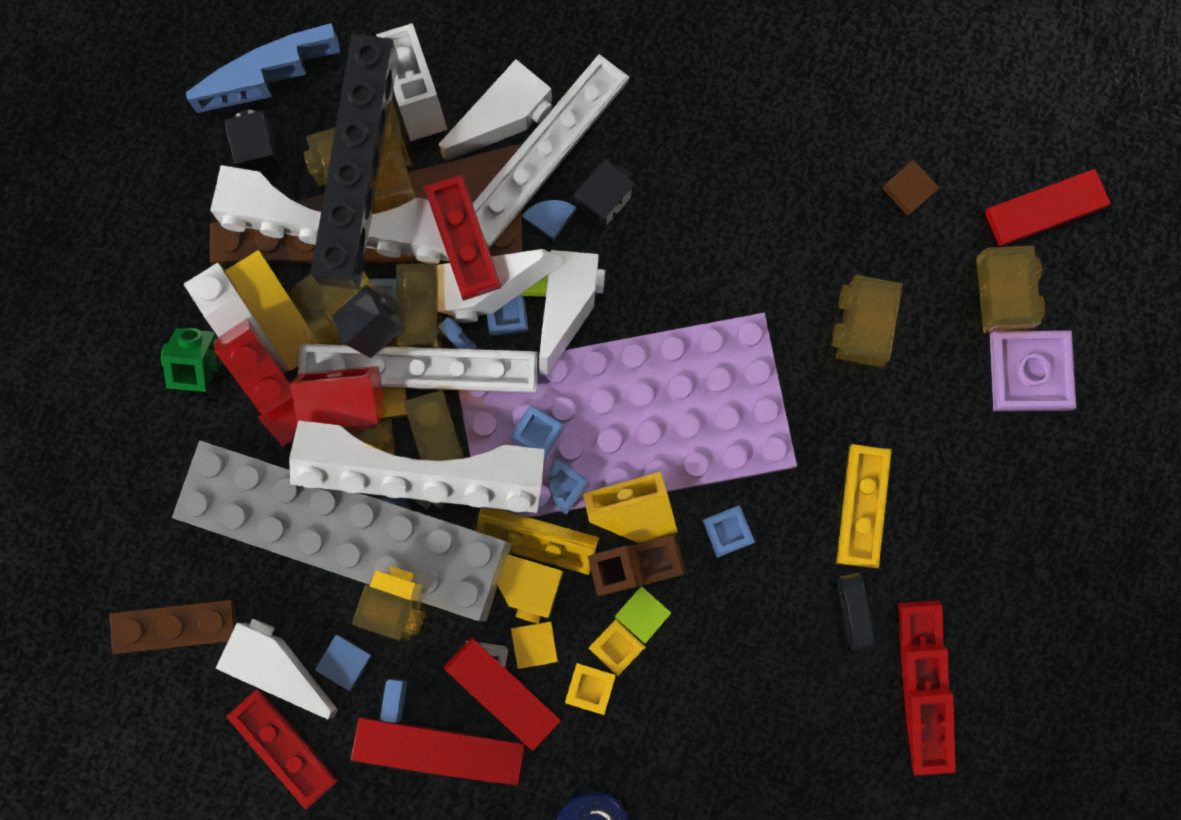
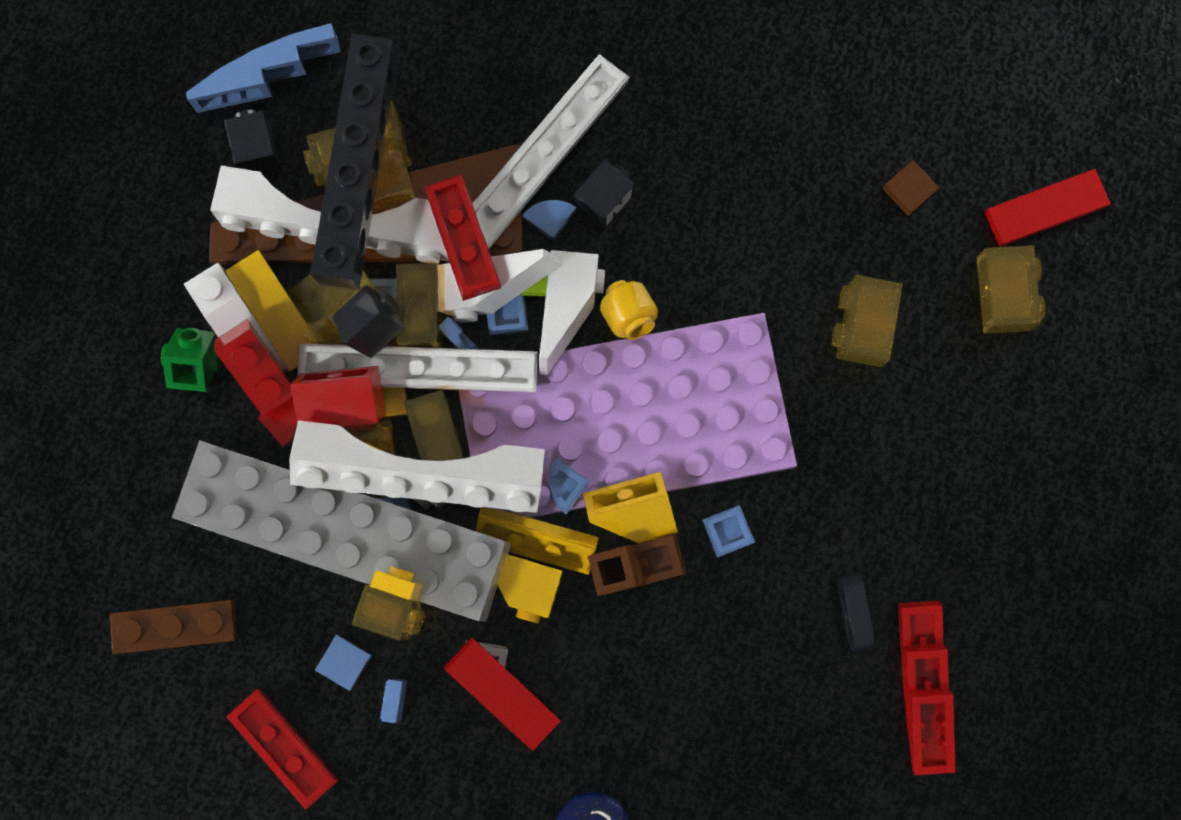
(271, 665): white slope -> none
(414, 85): white slope -> none
(437, 751): red slope -> none
(503, 111): white slope -> none
(534, 645): yellow tile -> none
(537, 430): medium blue tile -> none
(590, 689): yellow plate -> none
(616, 647): yellow tile -> none
(629, 309): none -> yellow head
(642, 614): lime tile -> none
(864, 506): yellow tile -> none
(1032, 371): lavender tile -> none

